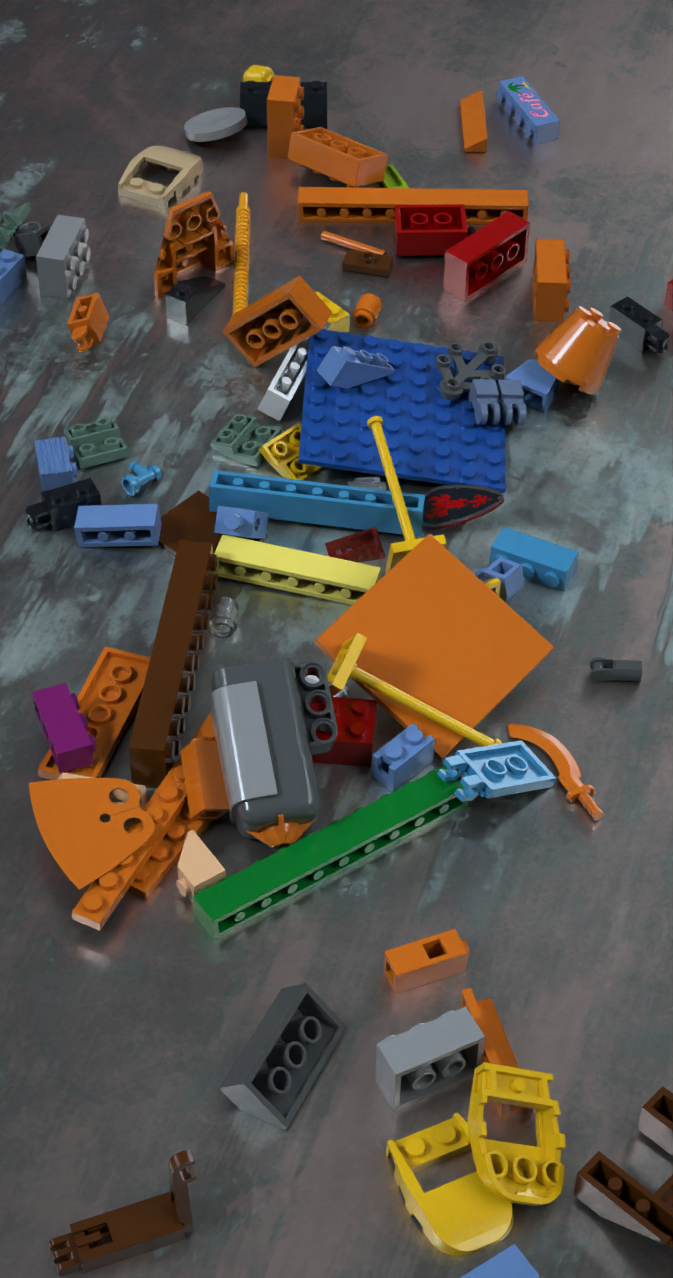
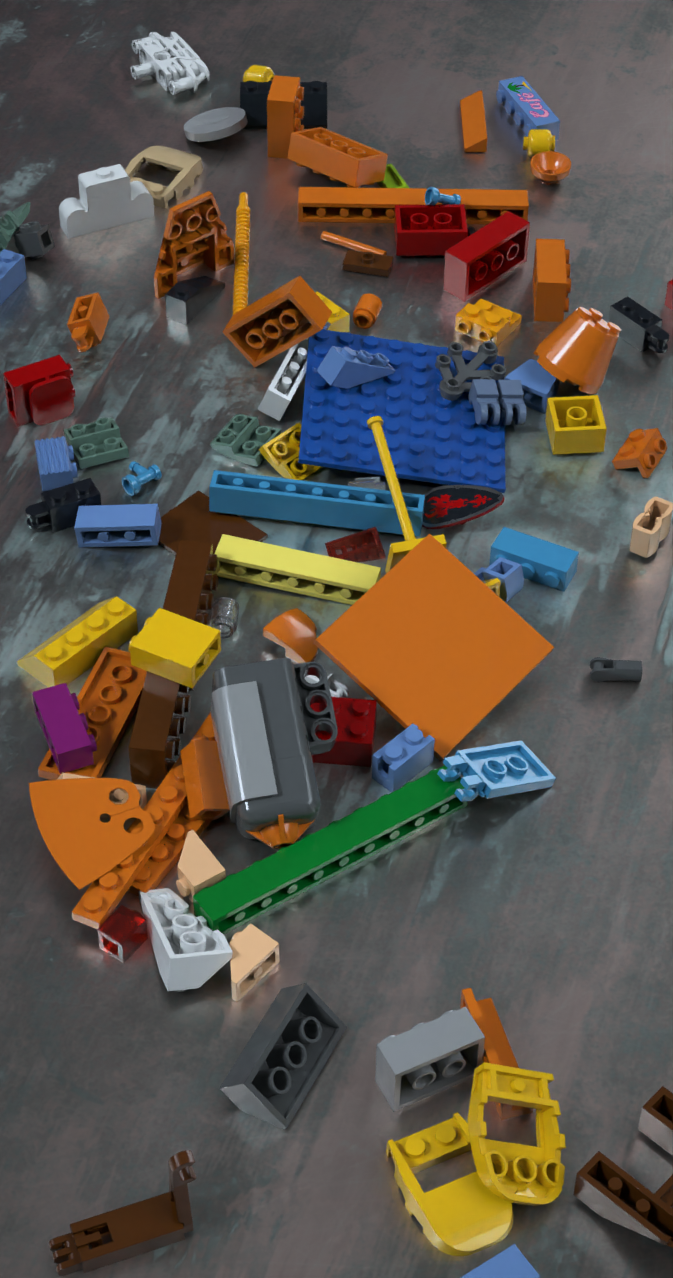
(40, 392): none -> red brick
(62, 256): light grey brick -> none
(81, 643): none -> yellow slope
(105, 202): none -> white brick
(123, 933): none -> clear red brick
(169, 62): none -> white piece
(175, 647): none -> yellow brick
(182, 943): none -> white wedge
(241, 522): medium blue torso -> none
(251, 960): none -> light nougat slope
(294, 633): none -> orange brick
(346, 667): yellow tile -> none
(426, 961): orange brick -> none
(433, 197): none -> dark azure piece
(486, 321): none -> light orange plate
(538, 141): none -> yellow head
(550, 167): none -> orange piece
(567, 767): orange sword -> none
(575, 424): none -> yellow brick
(641, 450): none -> orange bracket
(651, 527): none -> light nougat brick

